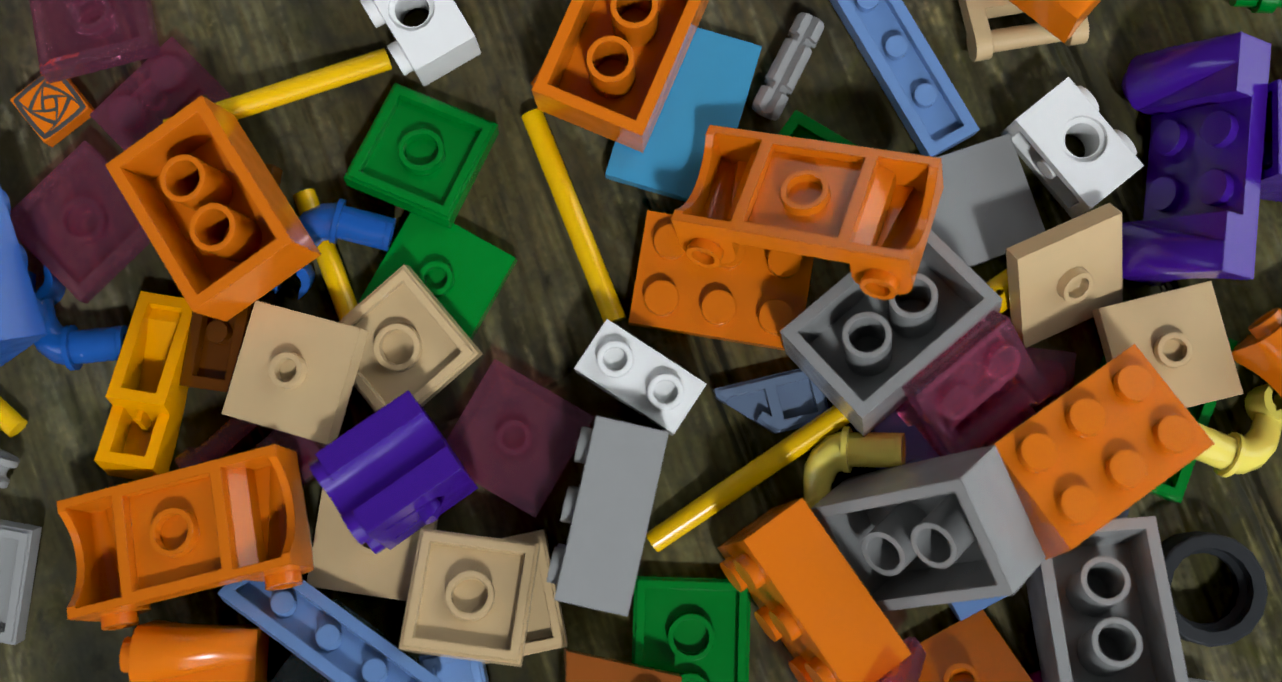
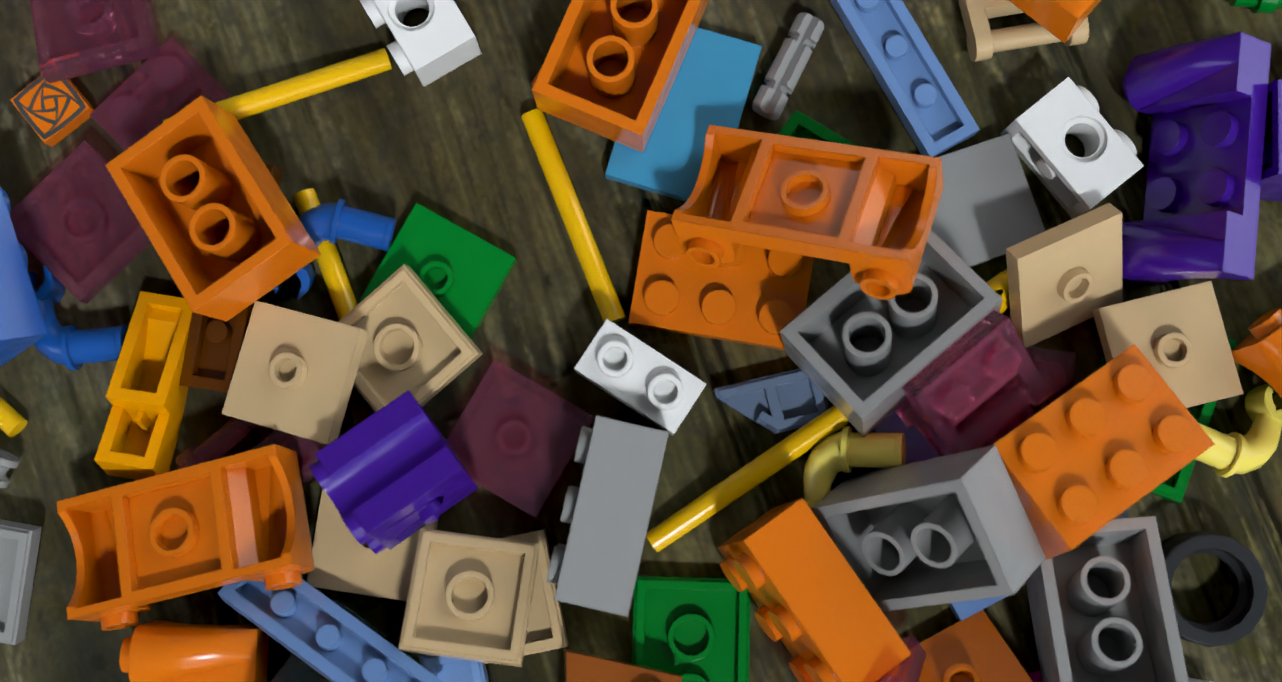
(422, 155): green plate -> none

